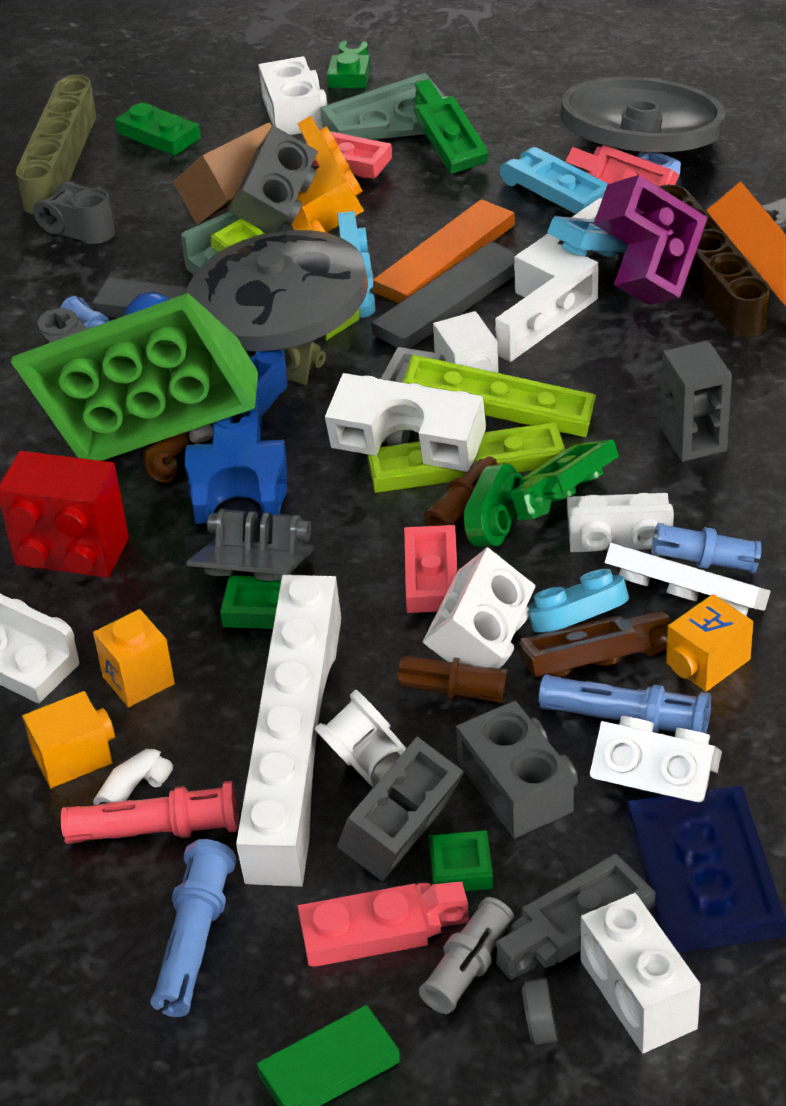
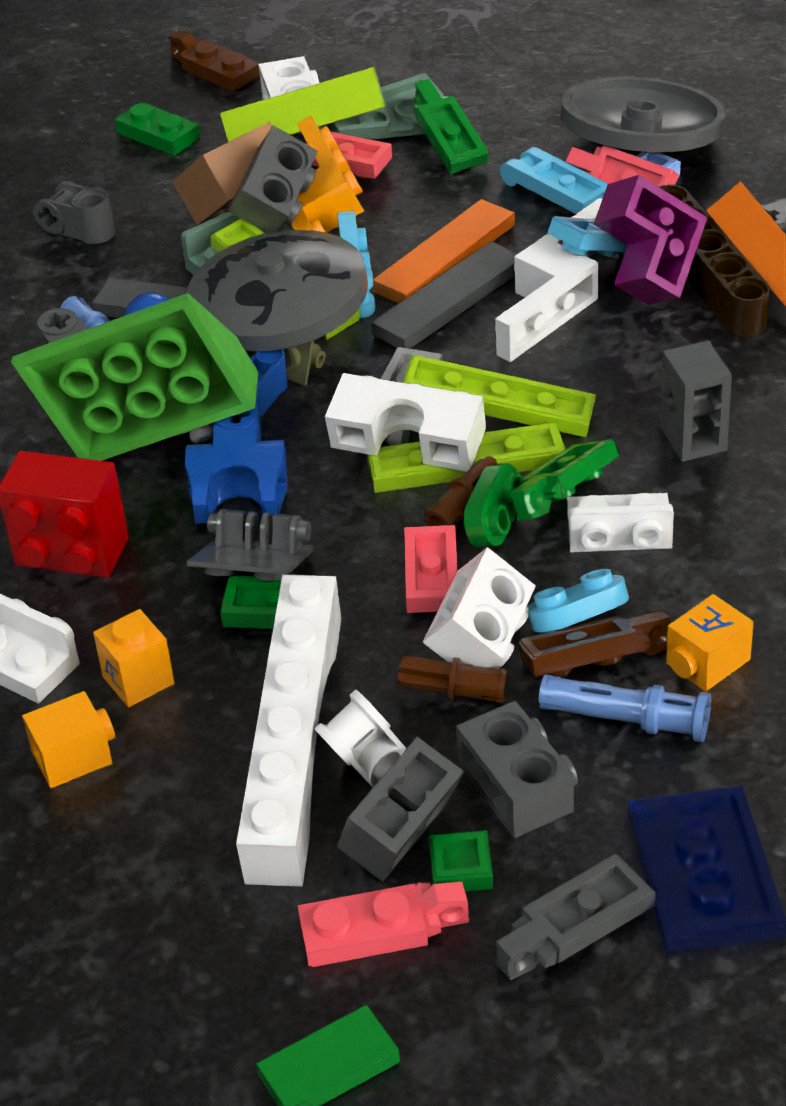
(56, 140): olive beam -> none
(127, 775): white arm -> none
(160, 460): reddish brown arm -> none
(179, 813): coral pin -> none
(197, 904): medium blue pin -> none
(212, 61): none -> reddish brown hinge
(324, 101): none -> lime tile
(350, 67): green plate -> none
(466, 342): white brick -> none
(466, 955): light grey pin -> none
(539, 1011): dark grey tile -> none
(639, 973): white brick -> none
(655, 762): white bracket -> none
(684, 579): white plate -> none
(706, 548): medium blue pin -> none

